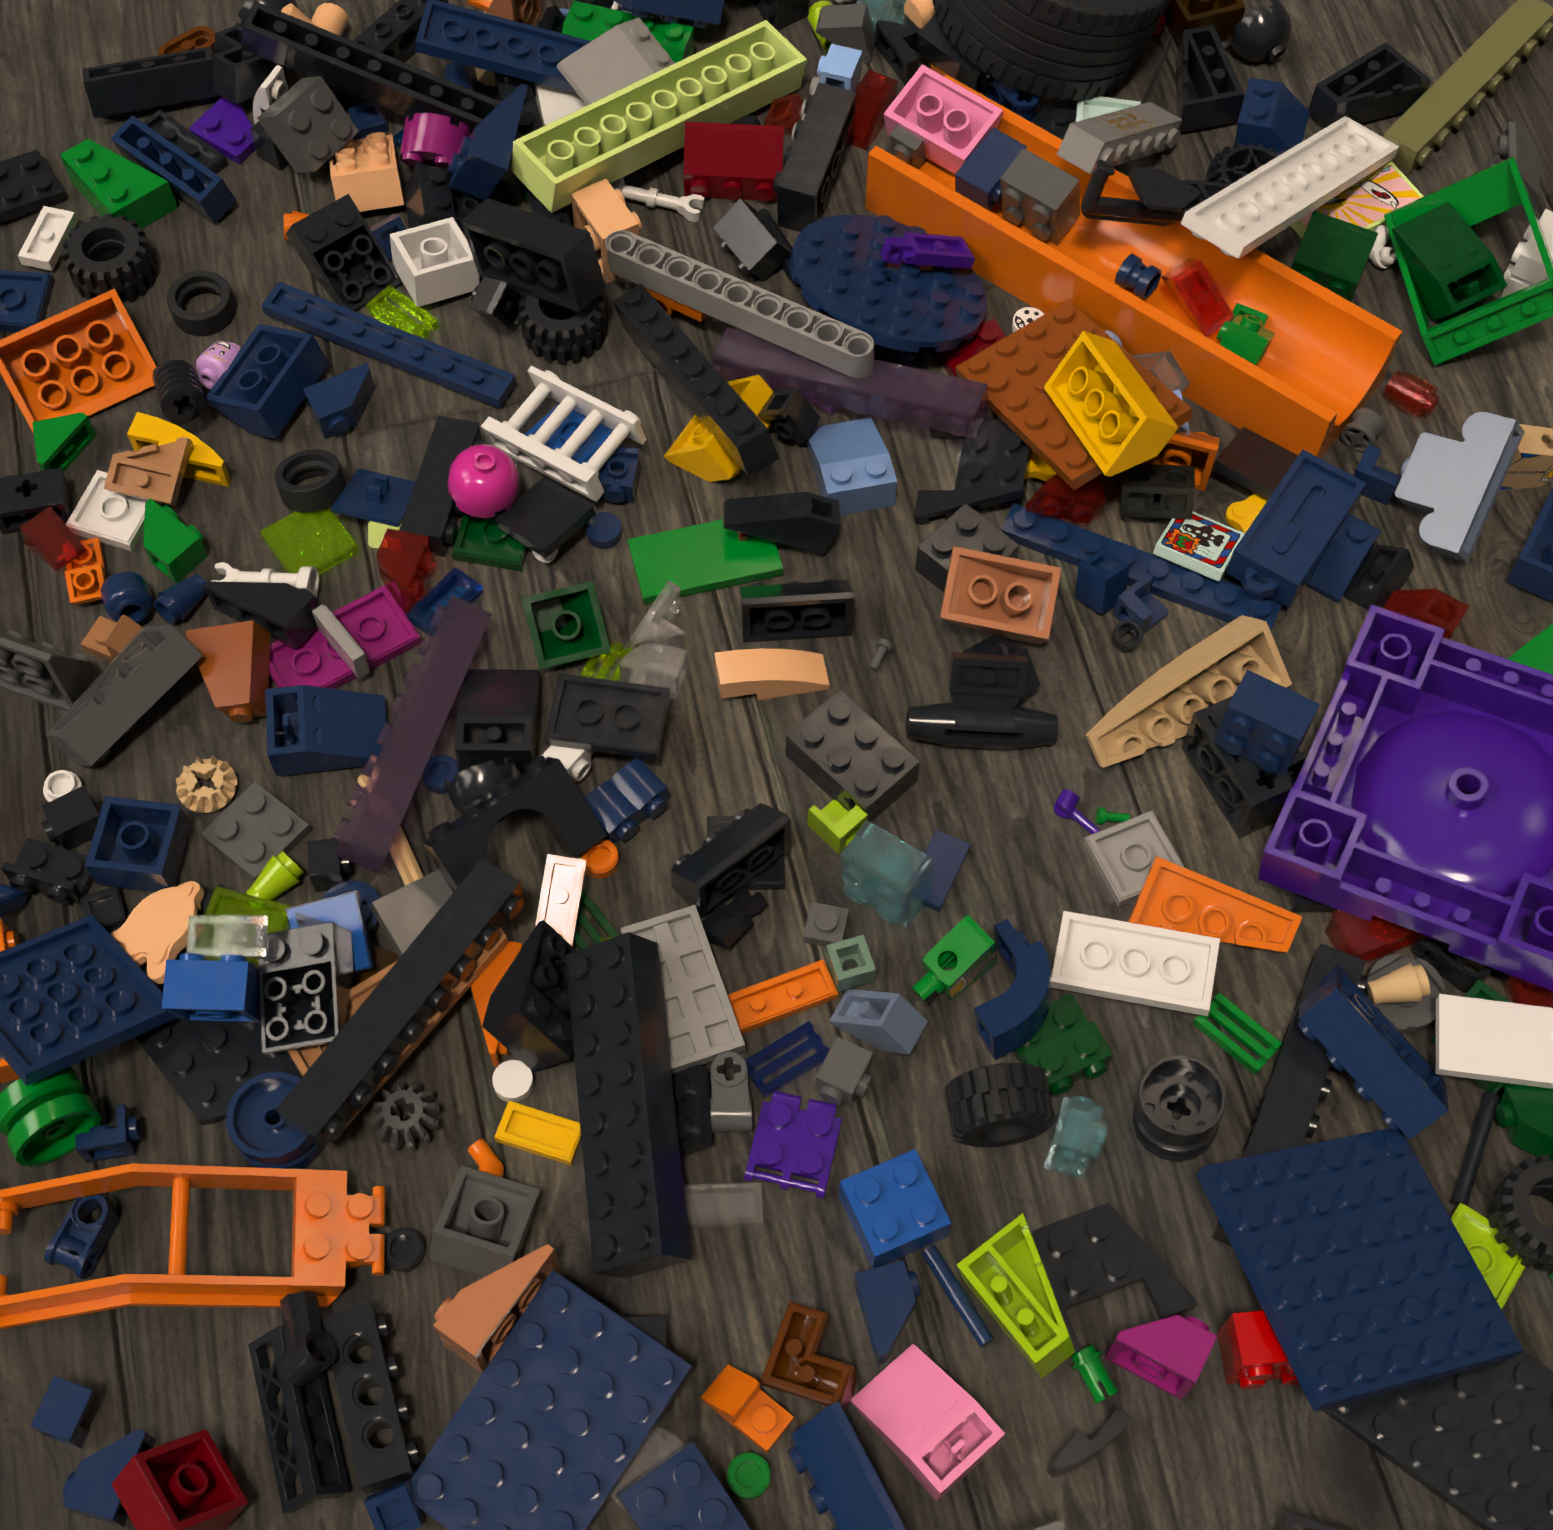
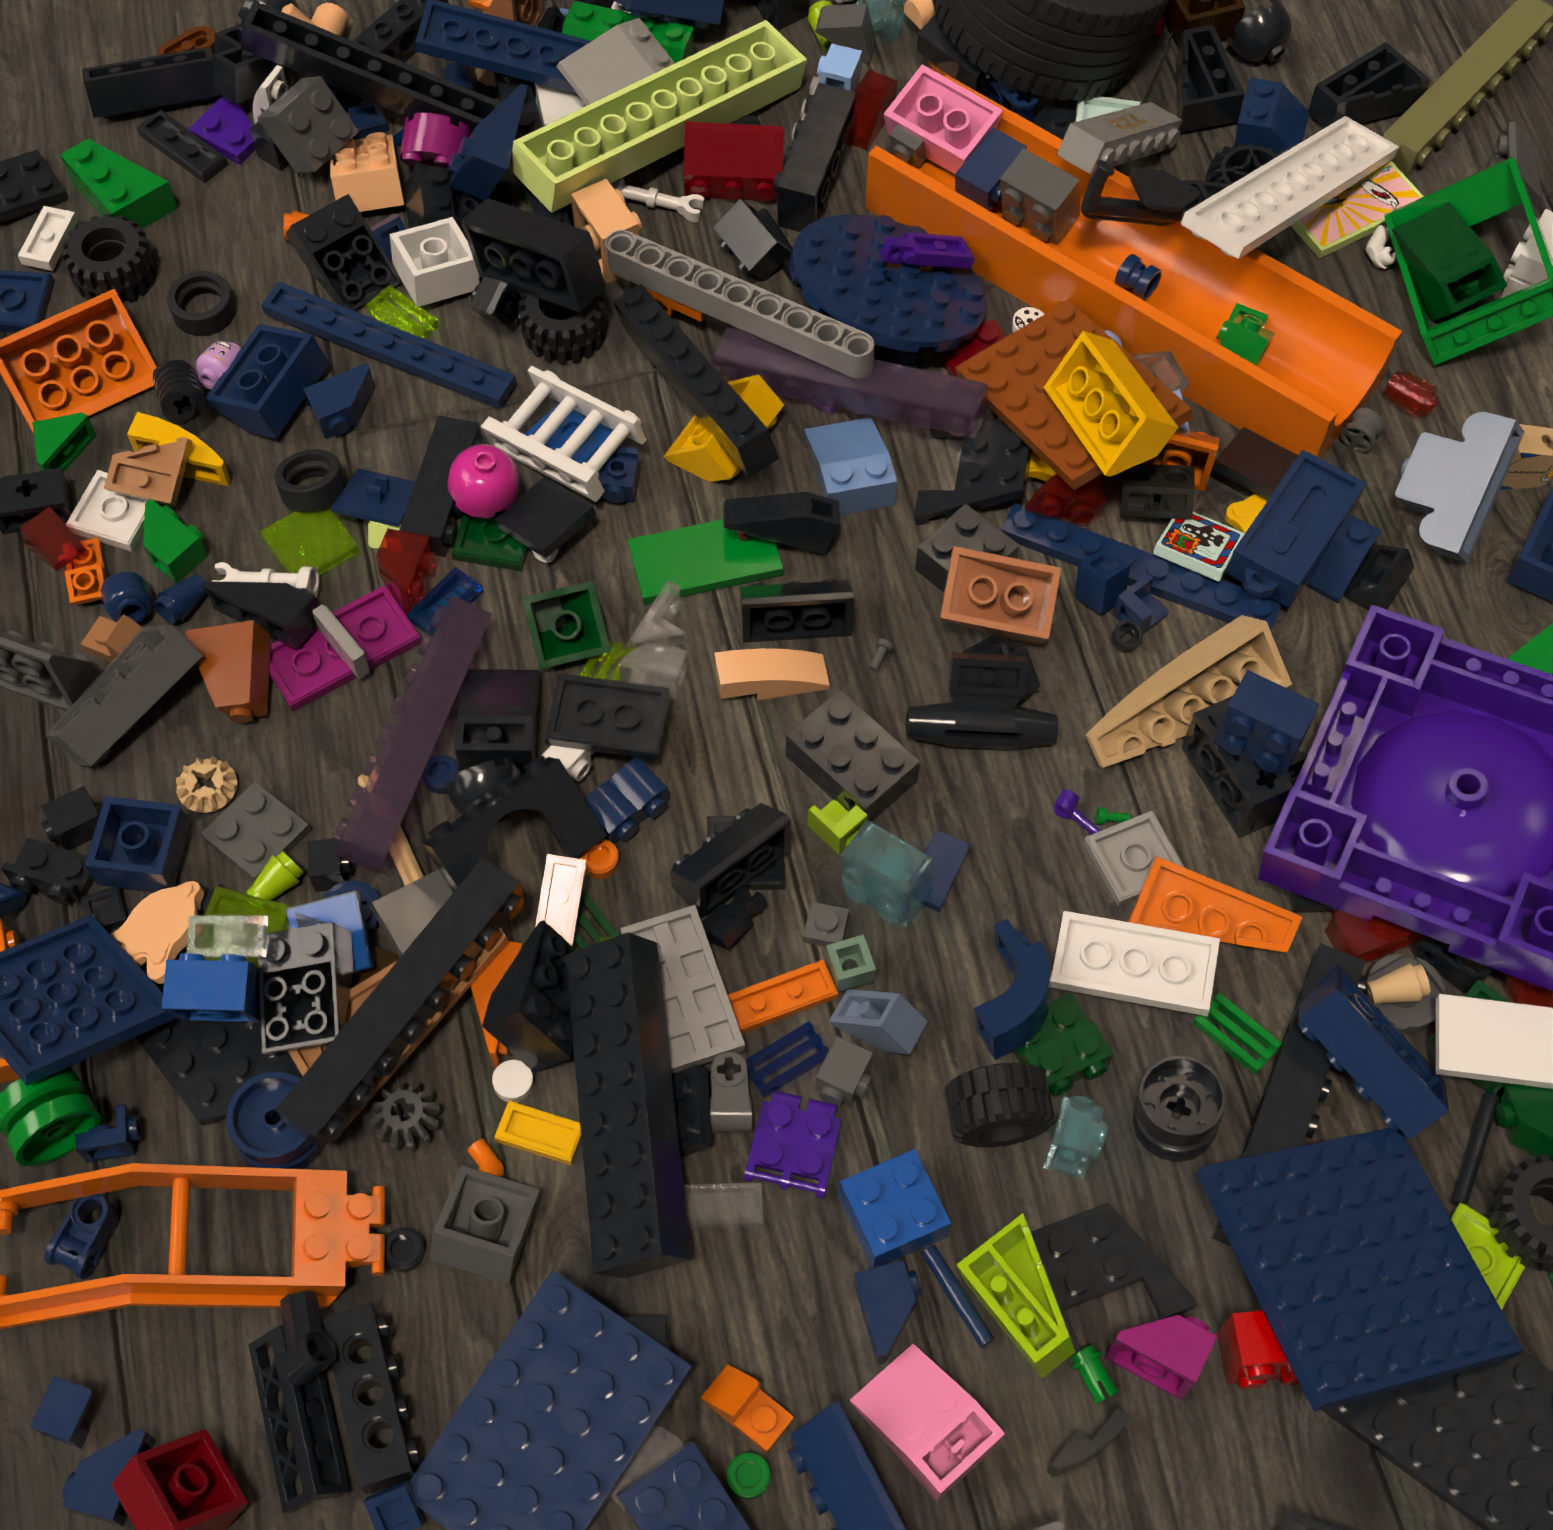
(59, 784): white plate -> none
(187, 177): dark blue brick -> none
(321, 728): dark blue slope -> none
(488, 1309): nougat slope -> none
(604, 530): dark blue tile -> none
(785, 111): clear red plate -> none
(790, 414): black brick -> none
(798, 1368): reddish brown brick -> none
(898, 47): black slope -> none
(965, 950): green torso -> none
(1198, 295): clear red slope -> none
(1334, 254): dark green slope -> none
(1379, 482): dark blue panel -> none
(1429, 607): clear red slope -> none

